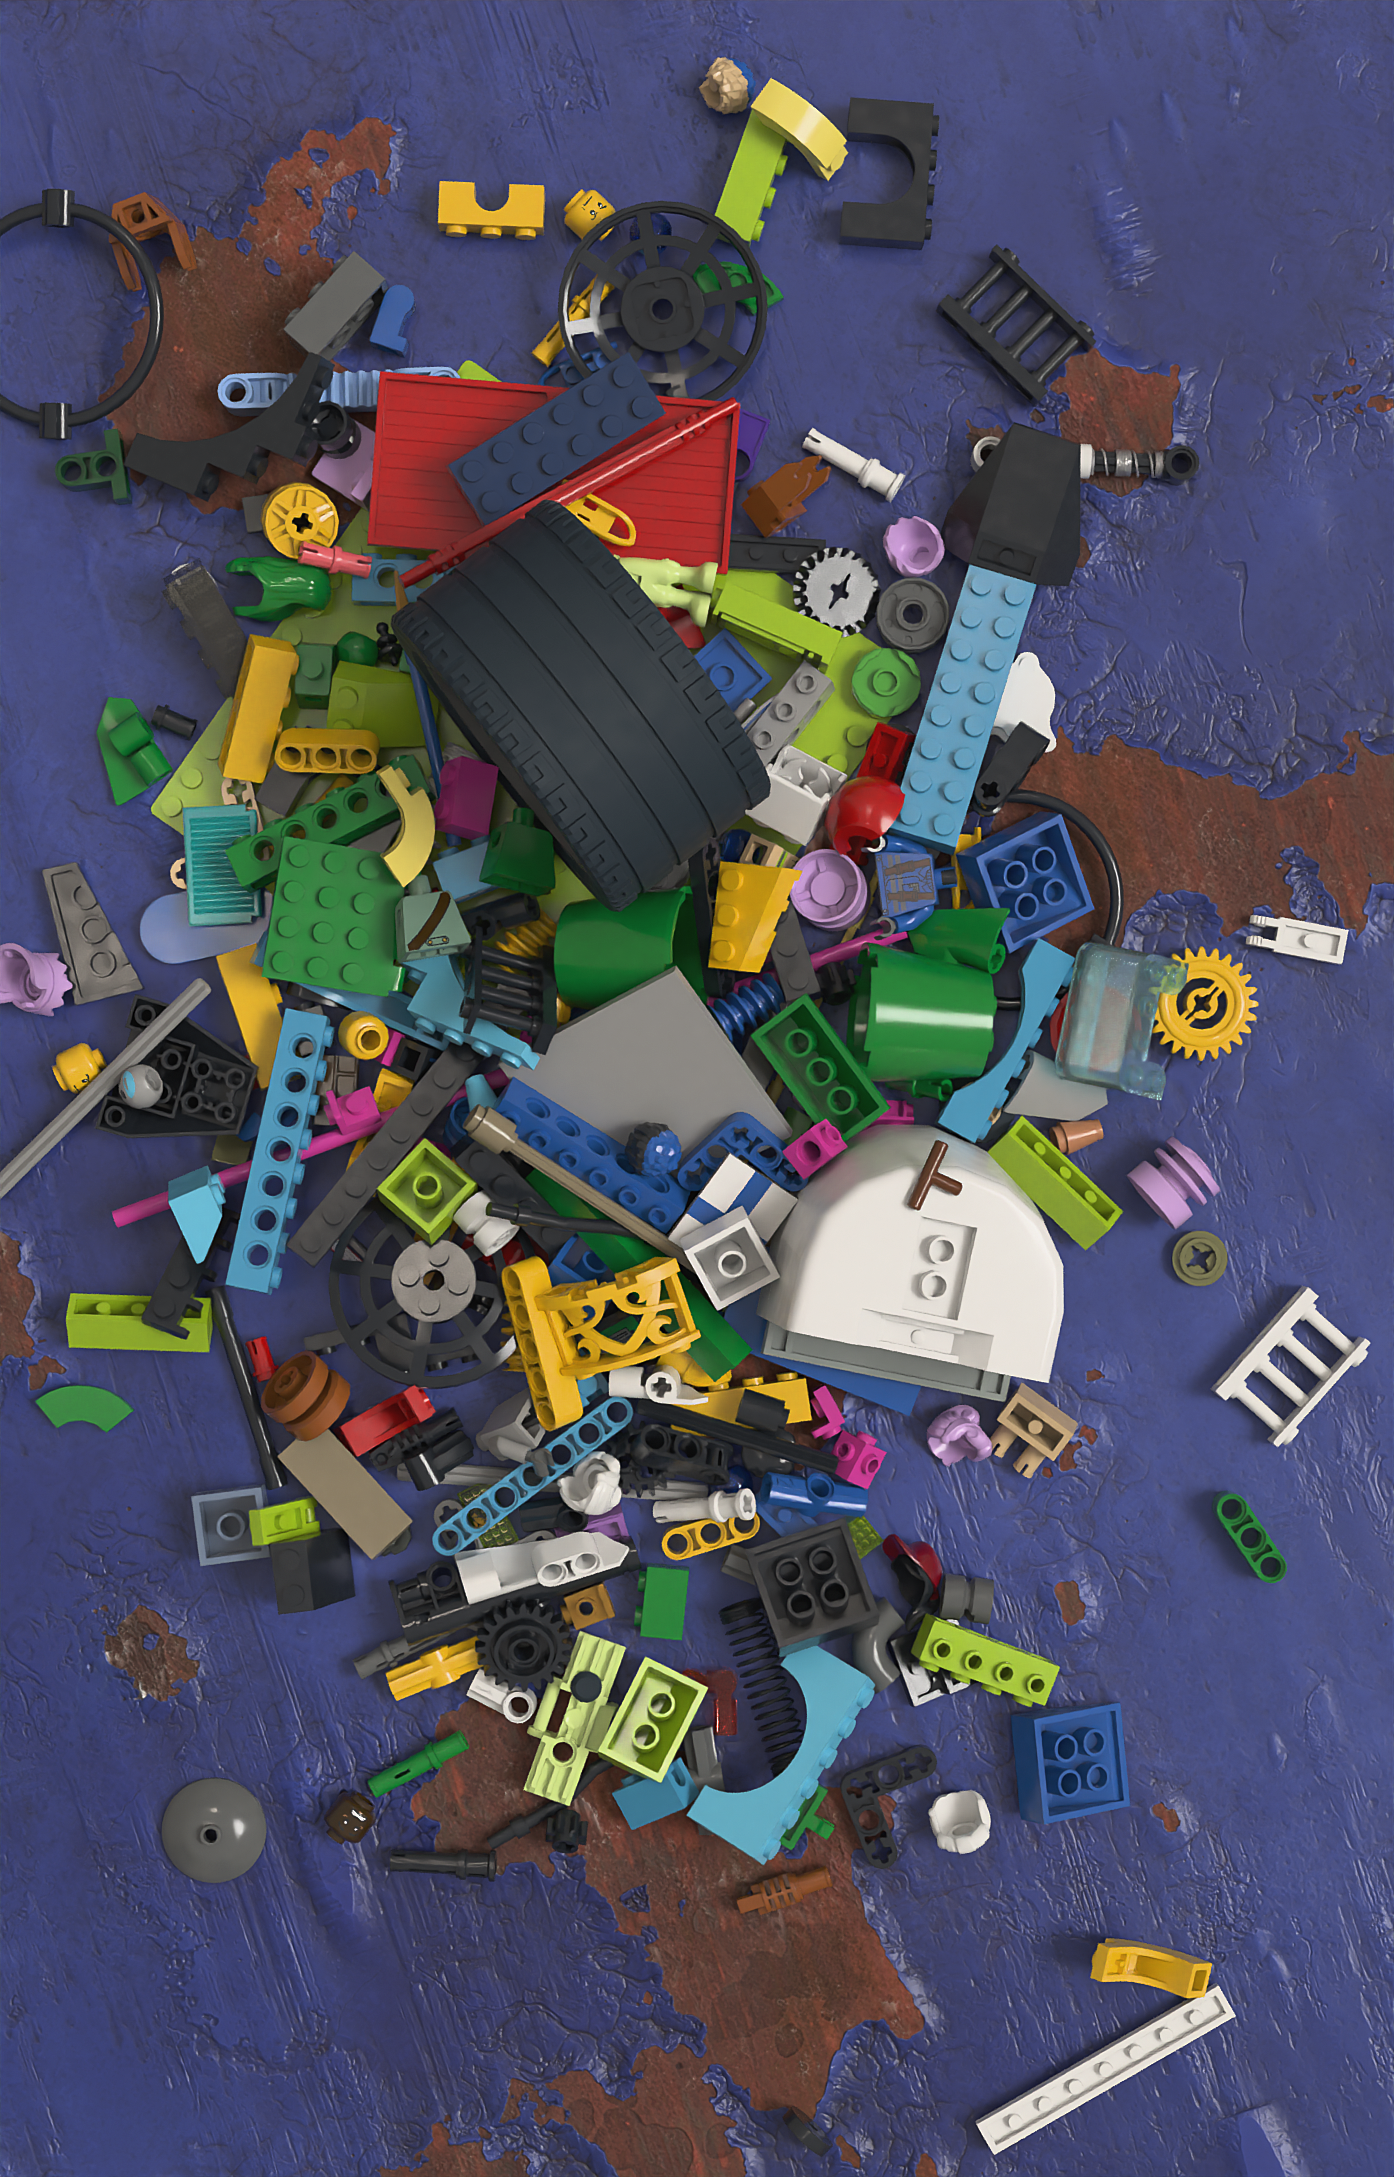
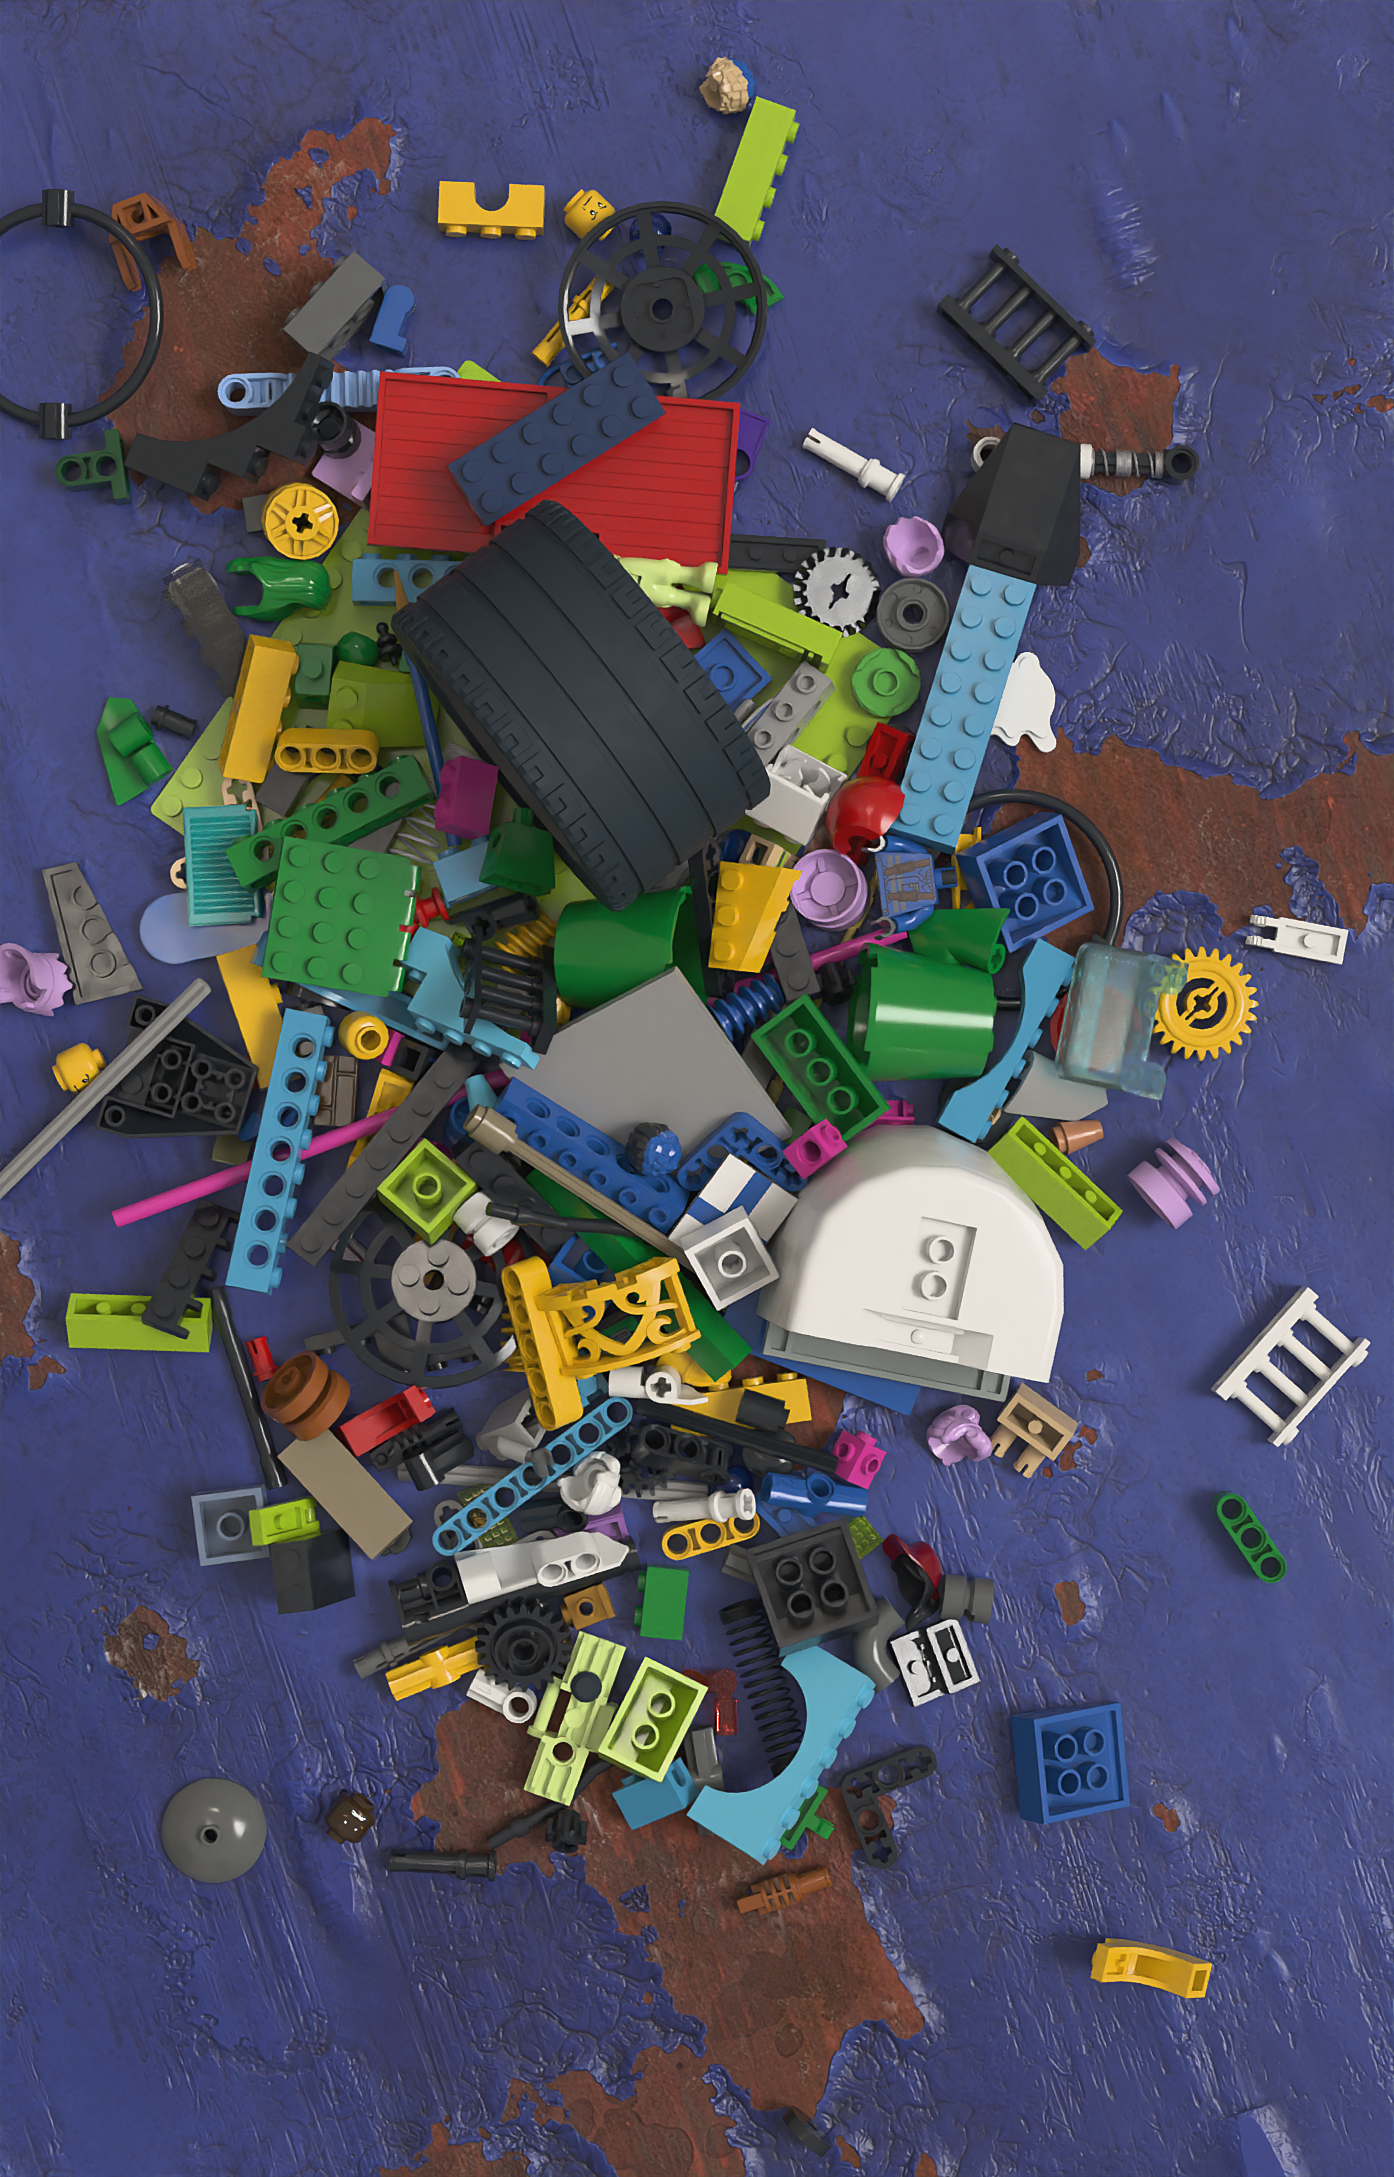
(85, 1404): green tile -> none
(140, 1086): light grey piece -> none
(197, 1208): medium azure slope -> none
(334, 559): coral pin -> none
(352, 1110): dark pink bracket -> none
(417, 829): light yellow arch -> none
(419, 1763): green pin -> none
(428, 924): sand green torso -> none
(575, 488): red axle -> none
(602, 519): yellow piece -> none
(778, 499): dark orange piece -> none
(802, 126): light yellow arch -> none
(825, 1405): dark pink bracket -> none
(910, 130): black arch -> none
(920, 1088): green pin -> none
(931, 1176): reddish brown piece -> none
(960, 1821): white hair -> none
(985, 1660): lime brick -> none
(1008, 769): black piece -> none
(1104, 2069): white plate -> none
(1215, 1262): olive gear -> none

